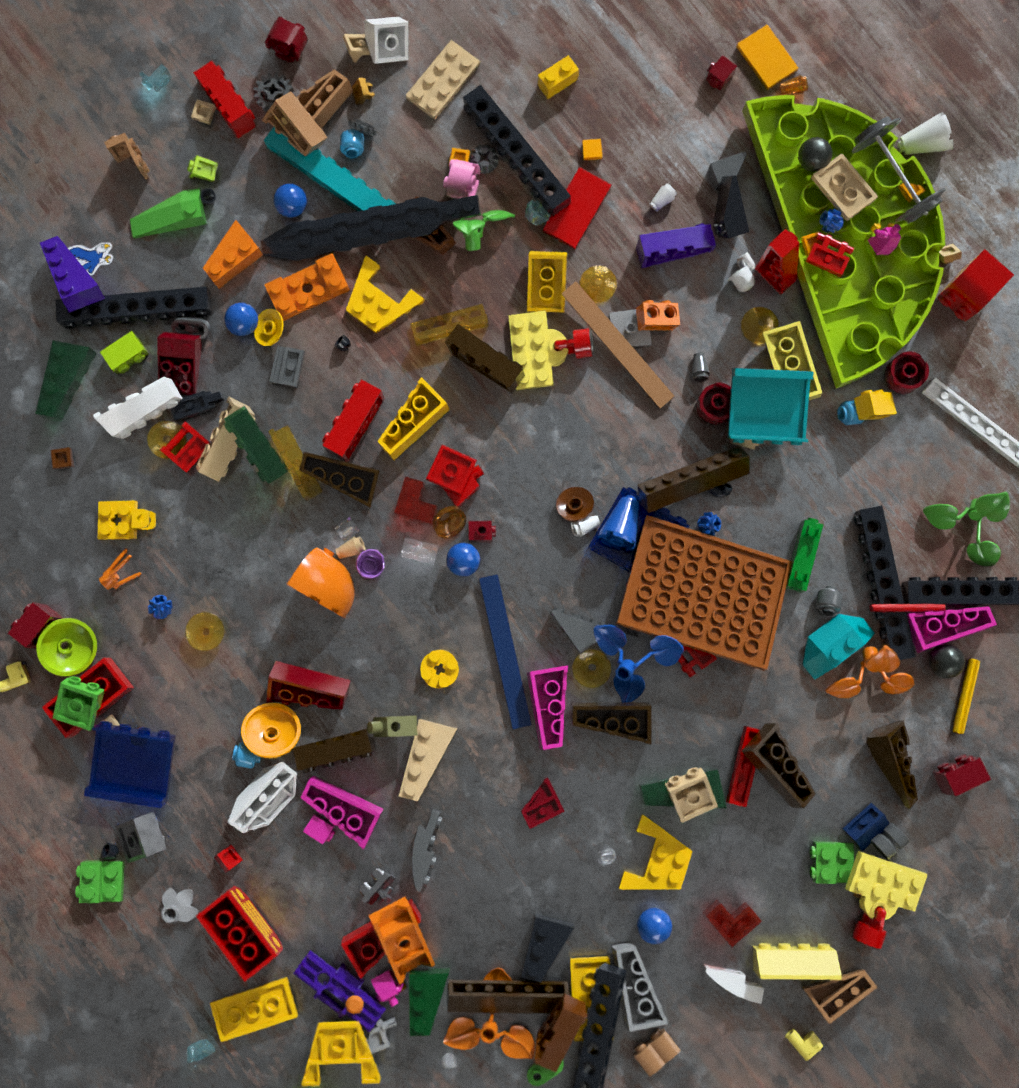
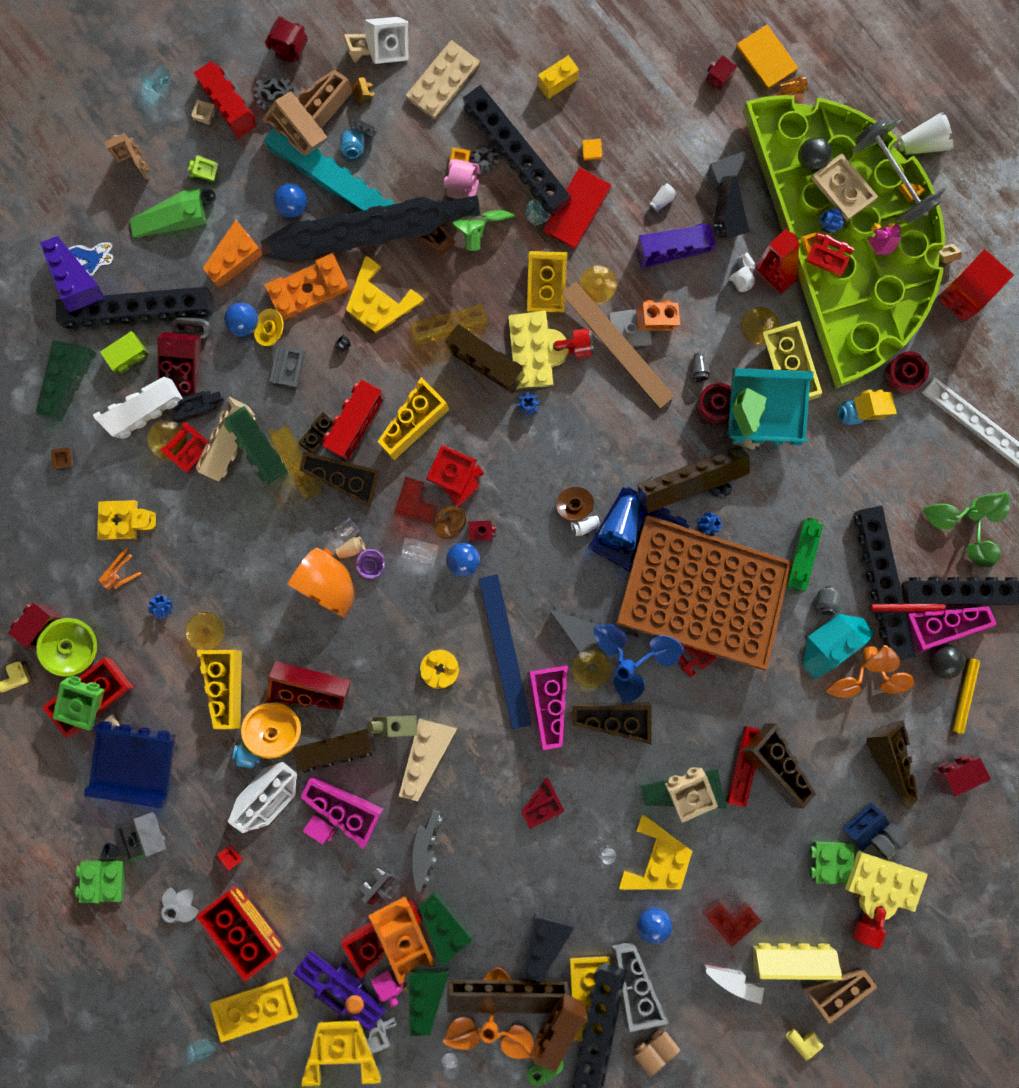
(223, 686): none -> yellow wedge
(313, 437): none -> dark brown slope
(444, 927): none -> dark green wedge
(529, 409): none -> blue gear
(748, 410): none -> slope

